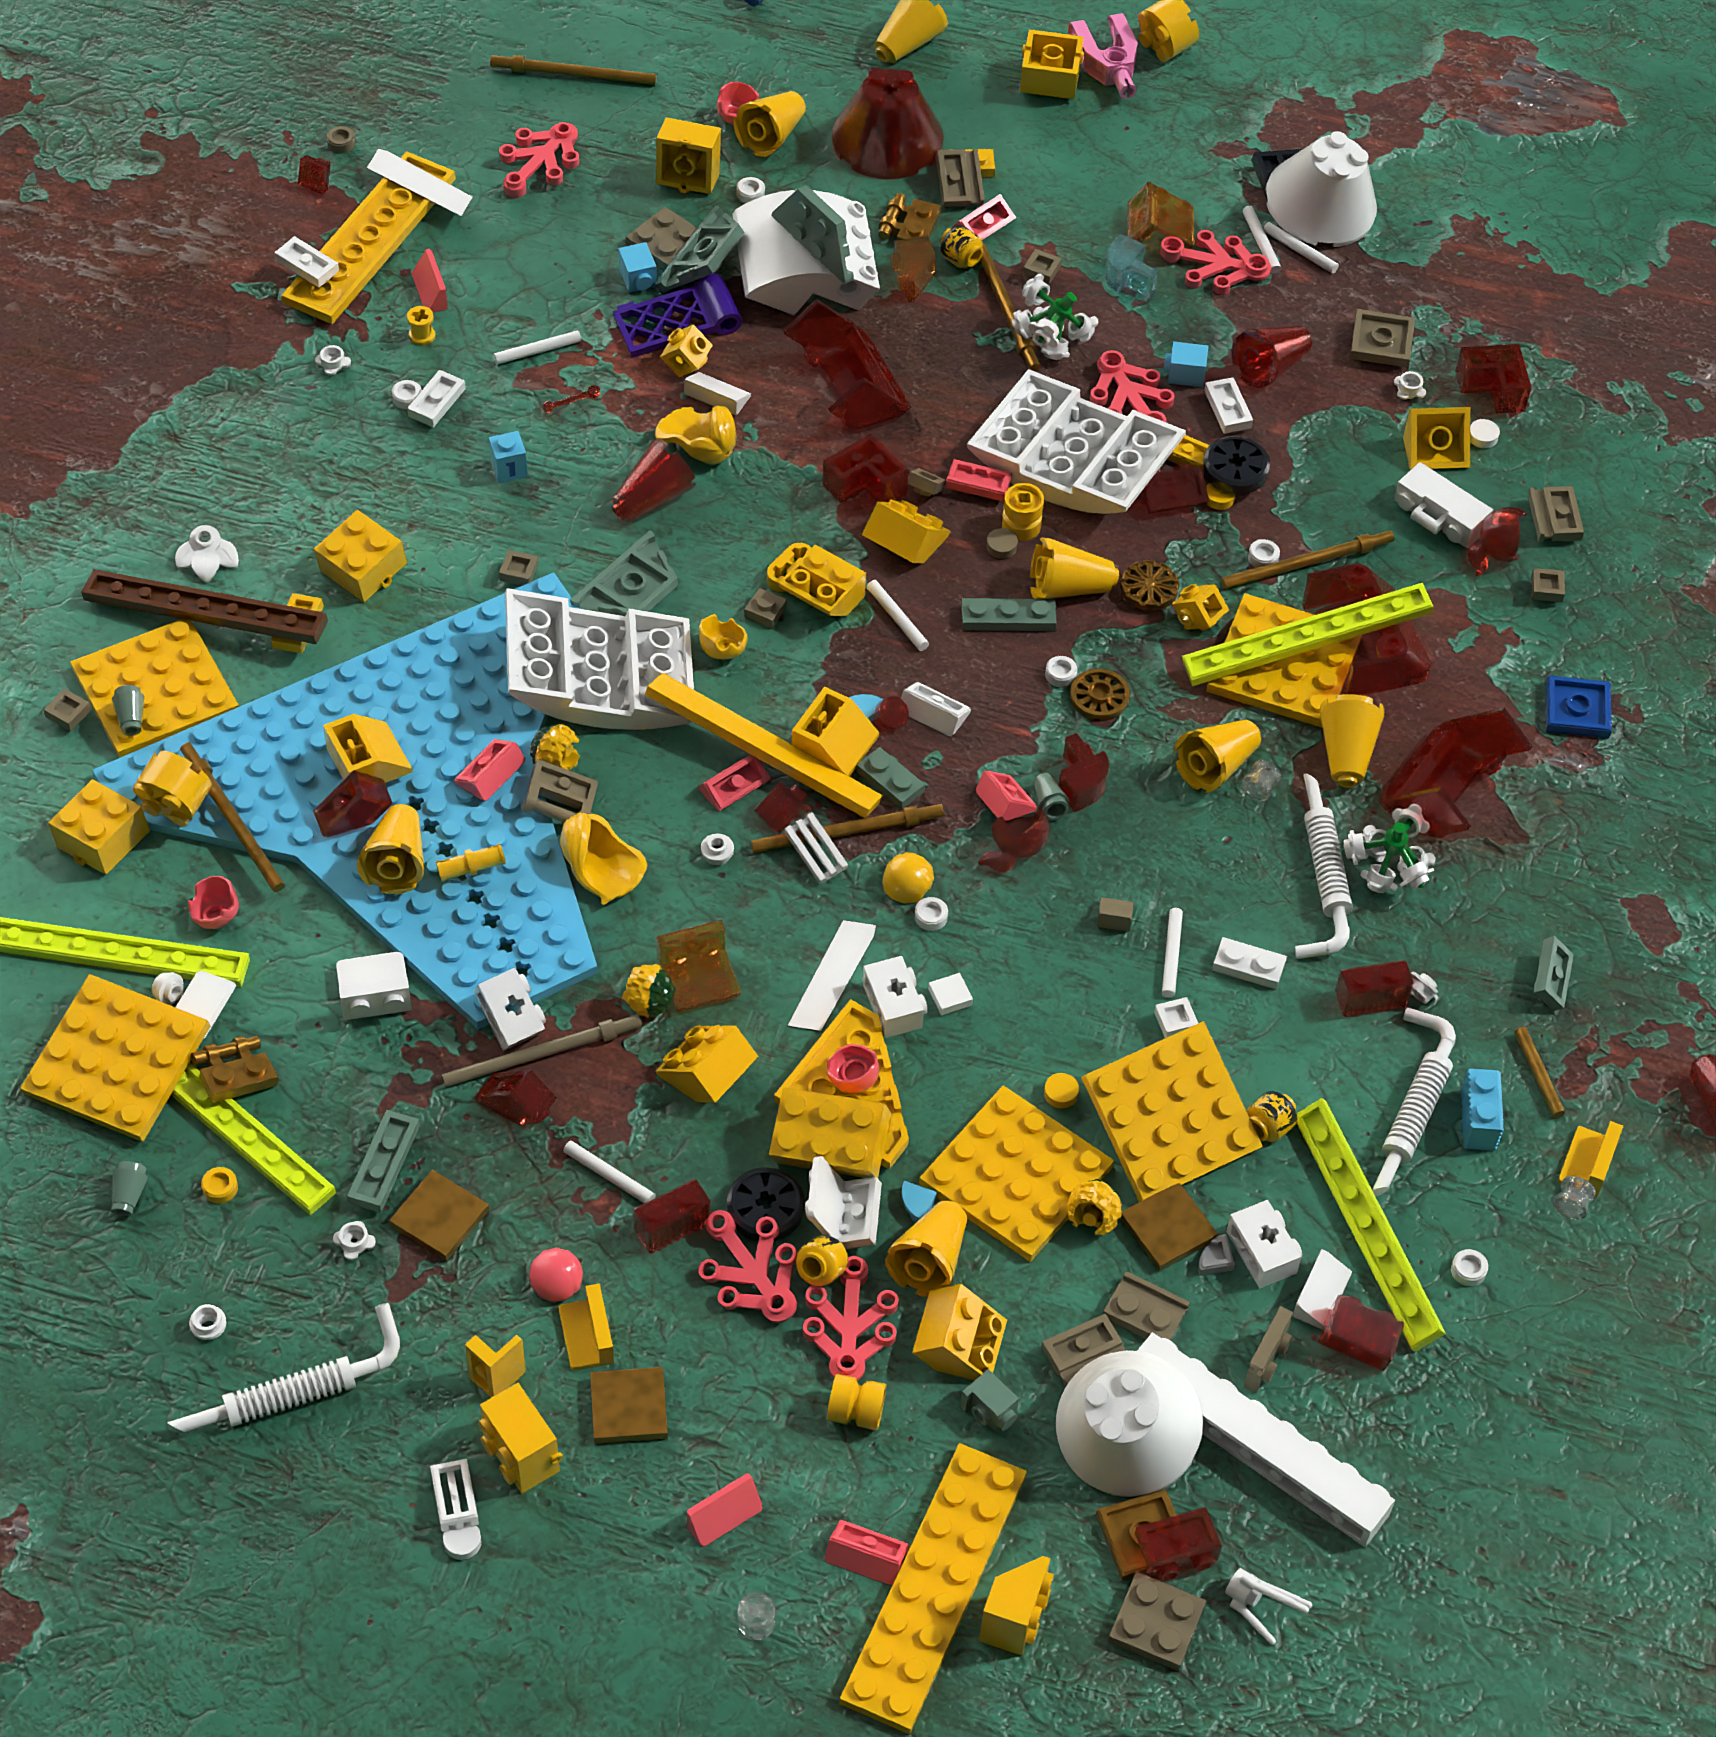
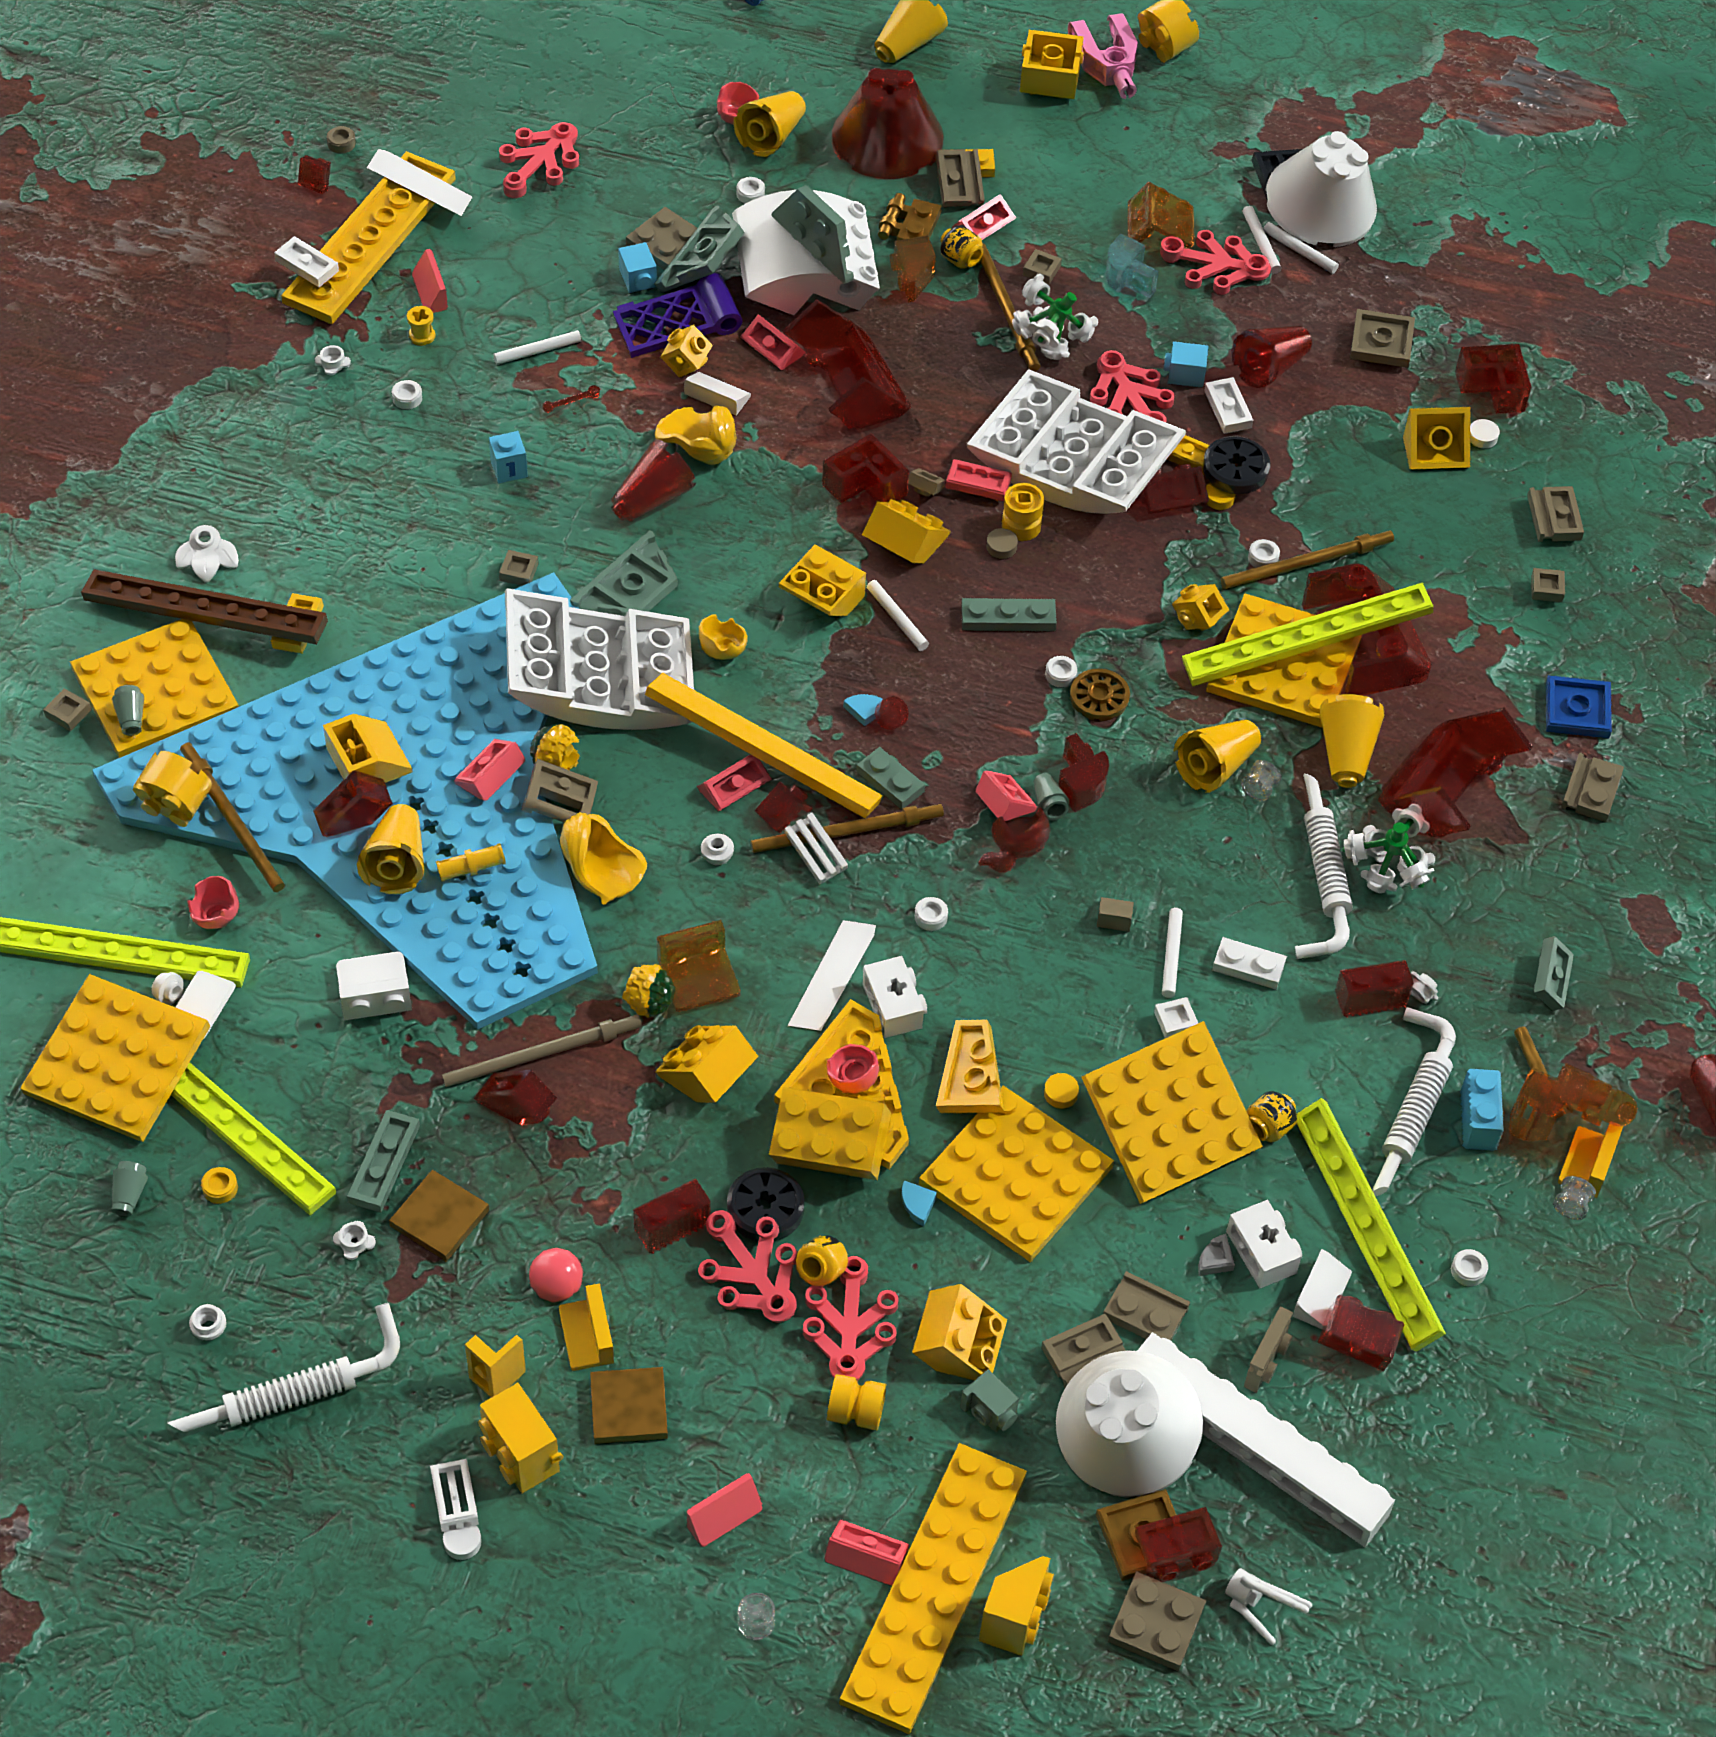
(99, 827): yellow brick -> none
(236, 1077): pearl gold plate -> none
(360, 556): yellow brick -> none
(436, 398): white plate -> none
(509, 1026): white brick -> none
(519, 64): pearl gold bar -> none
(608, 1172): white bar -> none
(688, 155): yellow brick -> none
(765, 608): dark tan plate -> none
(771, 343): none -> coral slope
(784, 564): yellow beam -> none
(835, 731): yellow slope -> none
(843, 1207): white bracket -> none
(907, 878): yellow hair -> none
(929, 1249): yellow cone -> none
(934, 708): white slope -> none
(950, 994): white tile -> none
(971, 1071): none -> yellow wing
(1069, 571): yellow cone -> none
(1095, 1205): yellow piece -> none
(1149, 585): pearl gold wheel -> none
(1168, 1226): pearl gold tile -> none
(1410, 386): white plate -> none
(1441, 505): white piece -> none
(1497, 539): clear red hair -> none
(1567, 1093): none -> clear orange piece
(1592, 787): none -> dark tan plate

